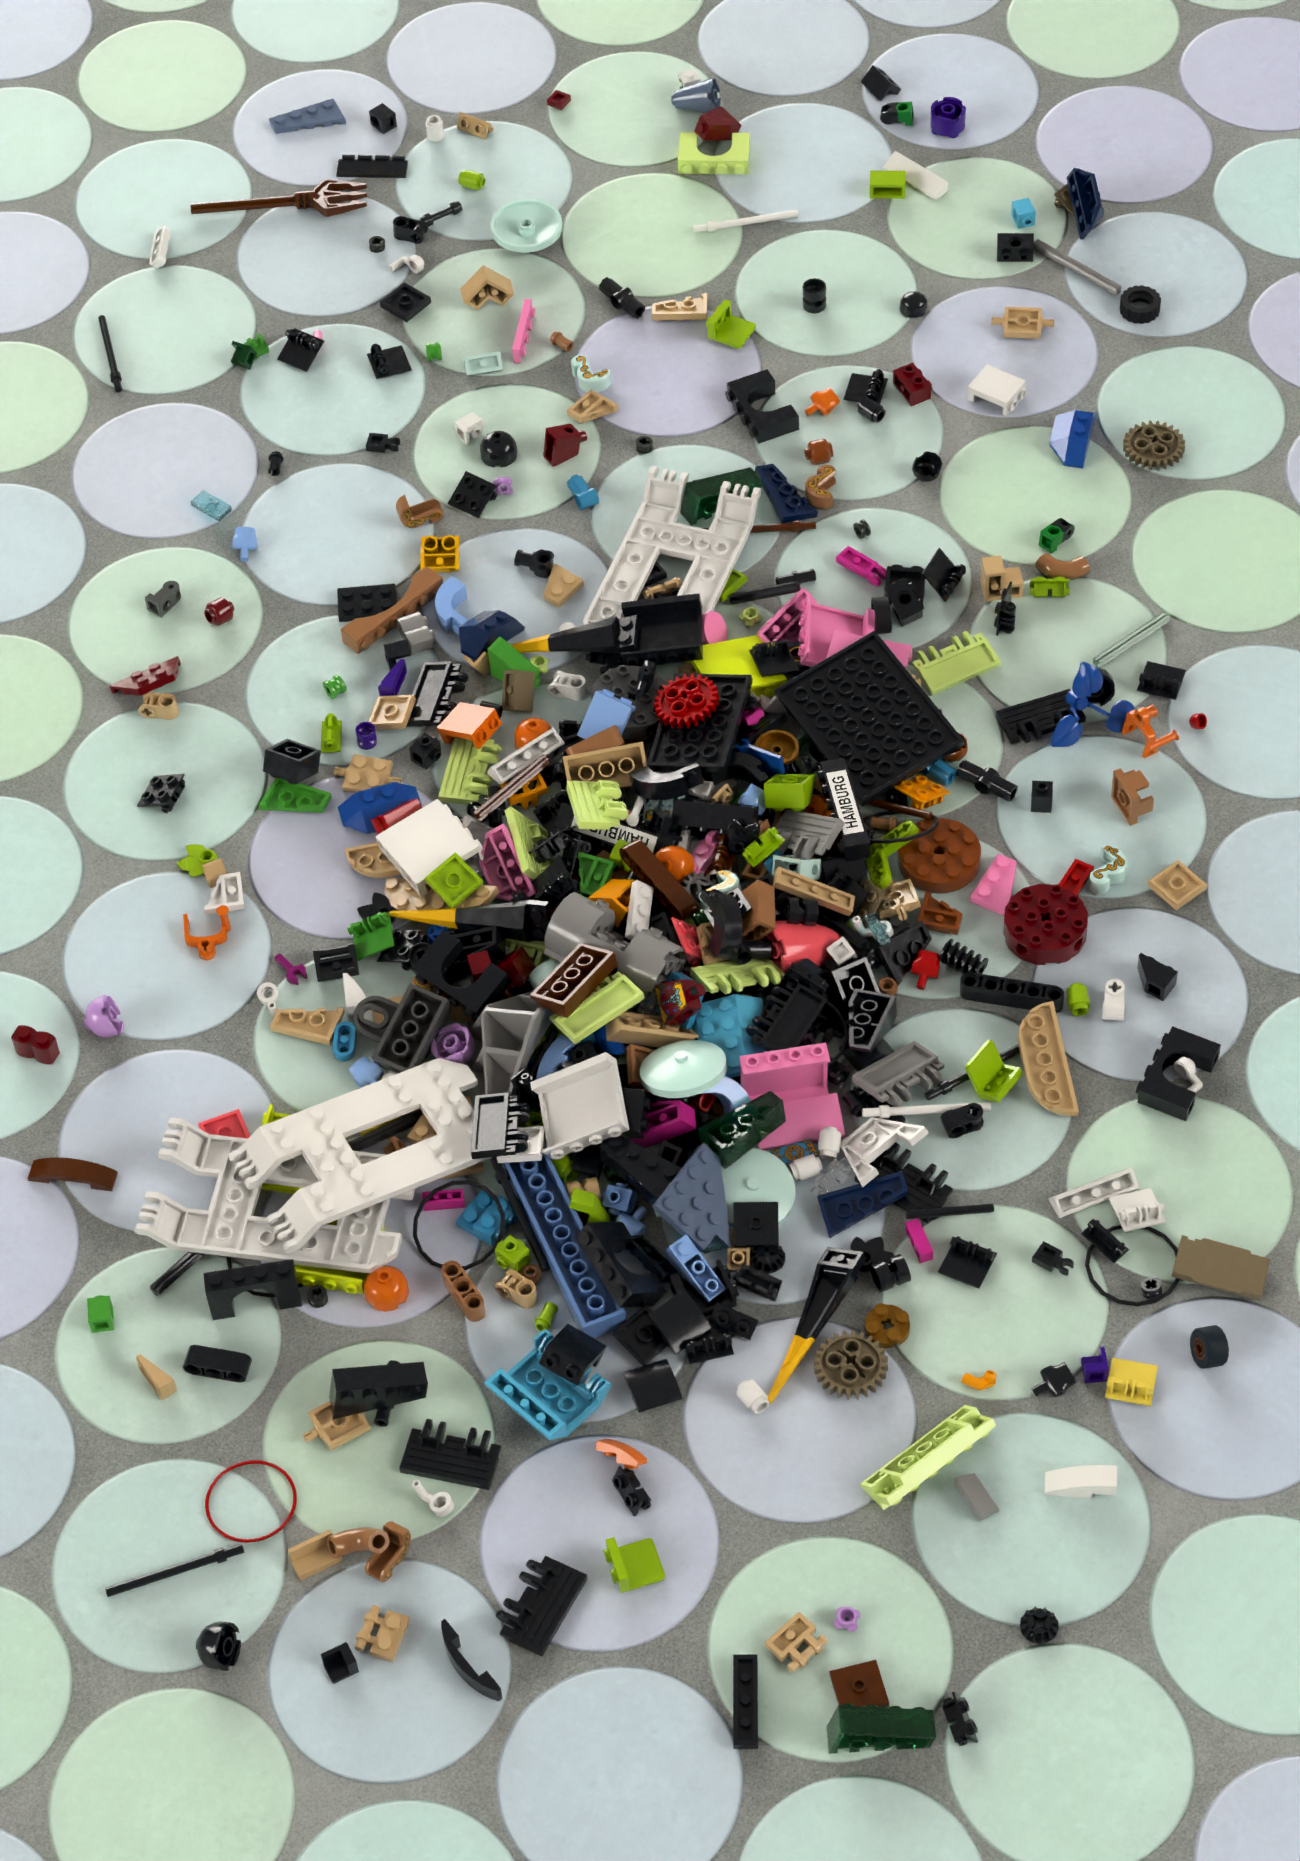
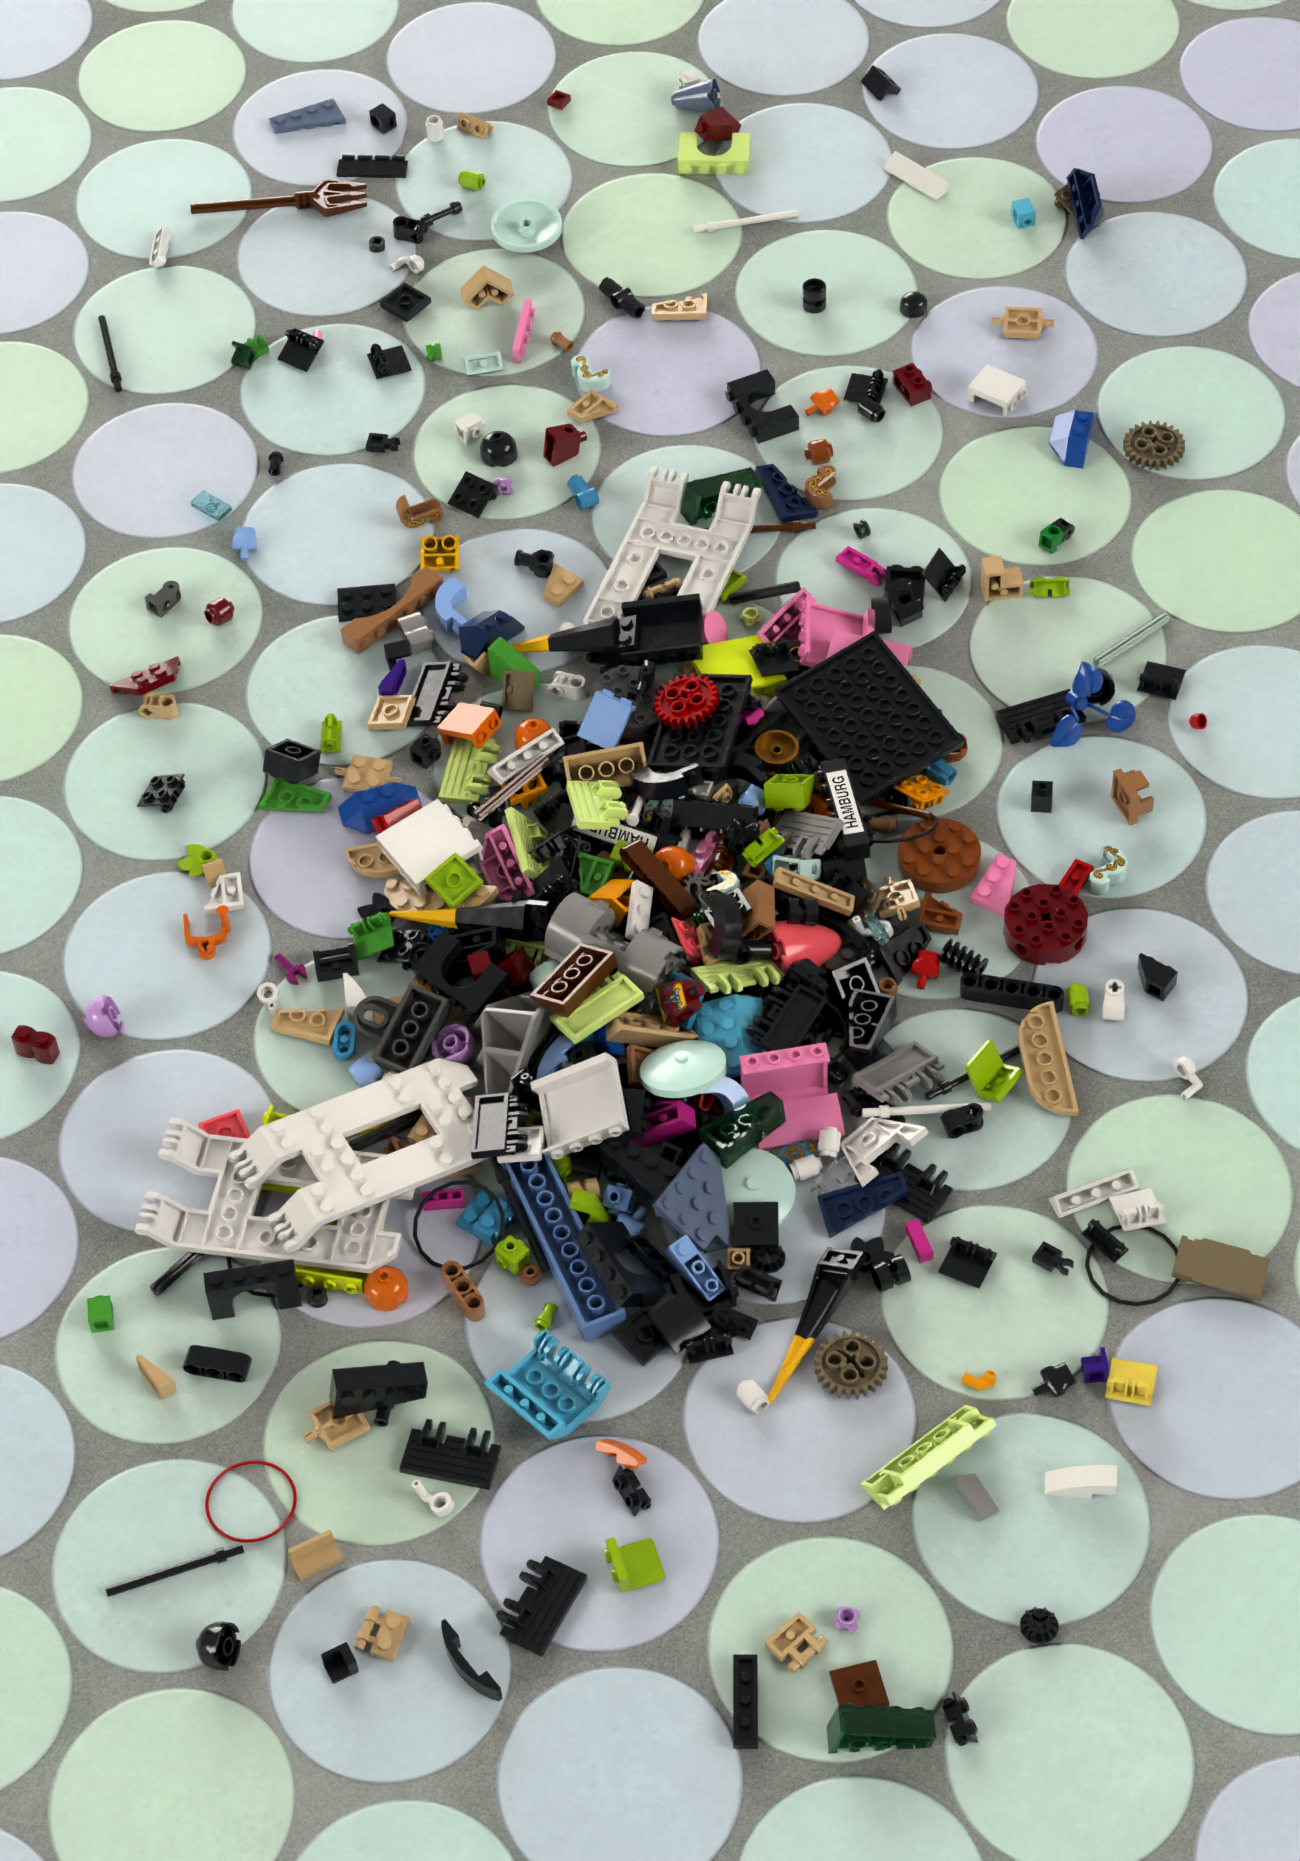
(73, 1170): reddish brown slope -> none
(334, 686): bright green wheel -> none
(357, 1540): medium nougat cylinder -> none
(366, 735): dark purple wheel -> none
(382, 1564): medium nougat animal -> none
(514, 1287): tan piece -> none
(540, 662): yellowish green plate -> none
(572, 1354): black panel -> none
(605, 739): medium nougat beam -> none
(644, 449): pearl dark grey bush -> none
(652, 1385): black slope -> none
(728, 328): lime bracket -> none
(772, 762): blue flag -> none
(801, 577): black pin -> none
(841, 951): white panel -> none
(880, 852): lime beam -> none
(887, 184): lime piece -> none
(887, 1314): pearl gold plate -> none
(897, 113): leg -> none
(927, 466): black hair -> none
(947, 117): dark purple brick -> none
(949, 1211): black bar -> none
(956, 663): yellowish green hinge -> none
(986, 780): black piece -> none
(1005, 612): black hinge -> none
(1015, 247): black brick -> none
(1069, 569): medium nougat cylinder -> none
(1077, 267): light grey axle -> none
(1141, 718): orange piece -> none
(1144, 294): black tyre -> none
(1151, 1283): black bush -> none
(1157, 1090): black arch -> none
(1177, 885): tan plate -> none
(1209, 1346): black wheel -> none

